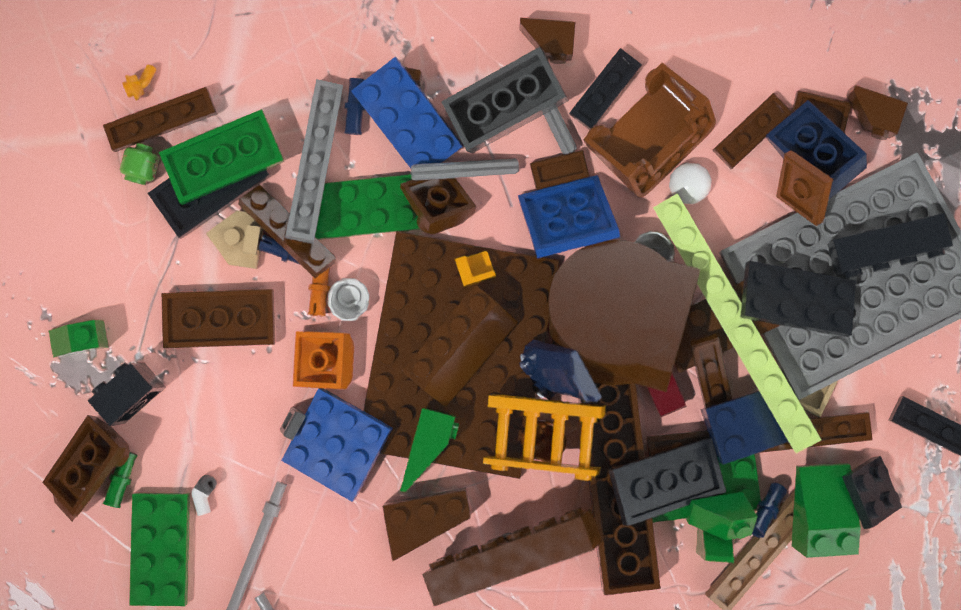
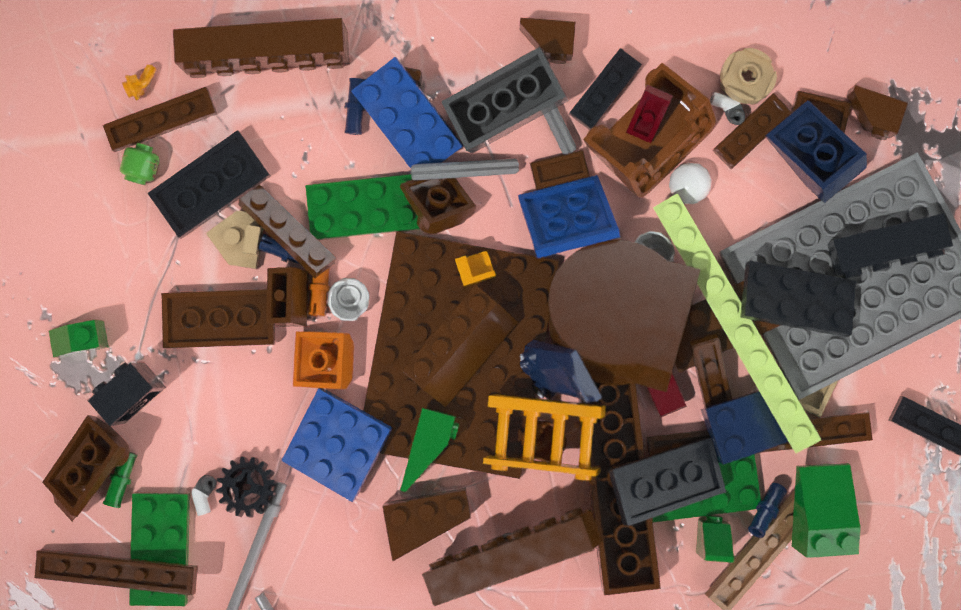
(116, 572): none -> reddish brown tile
(221, 157): green plate -> none
(244, 497): none -> black gear
(261, 47): none -> reddish brown brick
(287, 297): none -> reddish brown brick
(292, 423): dark grey tile -> none
(314, 161): light grey plate -> none
(649, 113): none -> dark red slope
(723, 516): green slope -> none
(731, 108): none -> arm
(762, 71): none -> tan plate
(804, 188): dark orange tile -> none
(872, 492): black plate -> none

